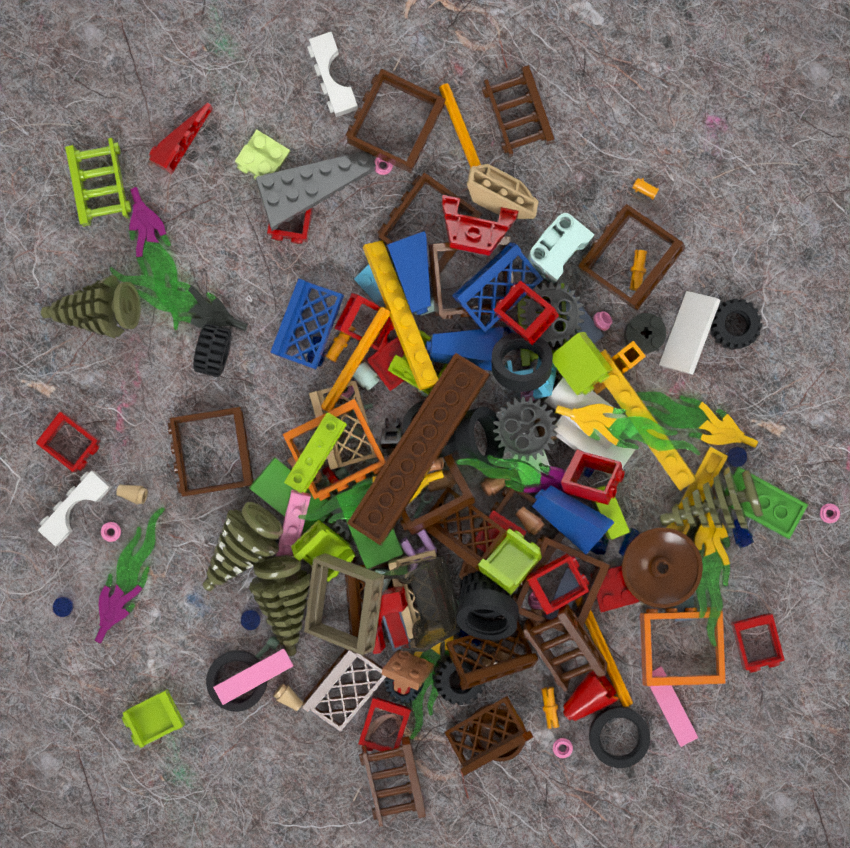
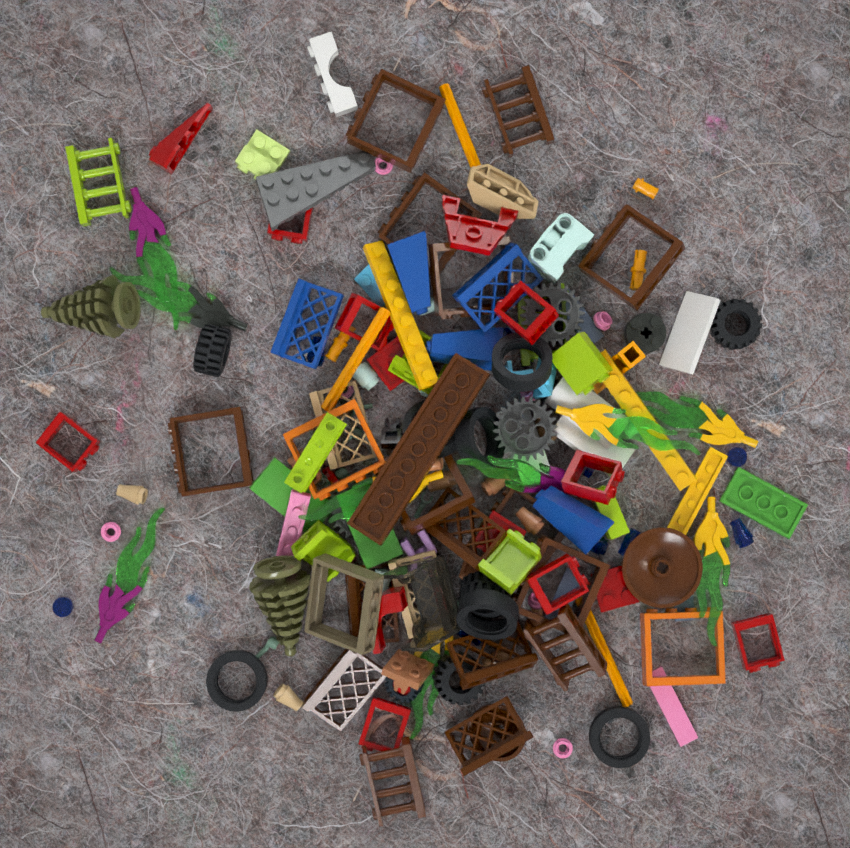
(57, 526): white arch -> none
(153, 718): lime panel -> none
(245, 540): olive plant -> none
(250, 620): clear blue tile -> none
(253, 676): bright pink tile -> none
(395, 630): red tile -> none
(550, 707): light orange pin -> none
(589, 697): red cone -> none
(712, 505): olive plant -> none
(835, 510): bright pink plate -> none

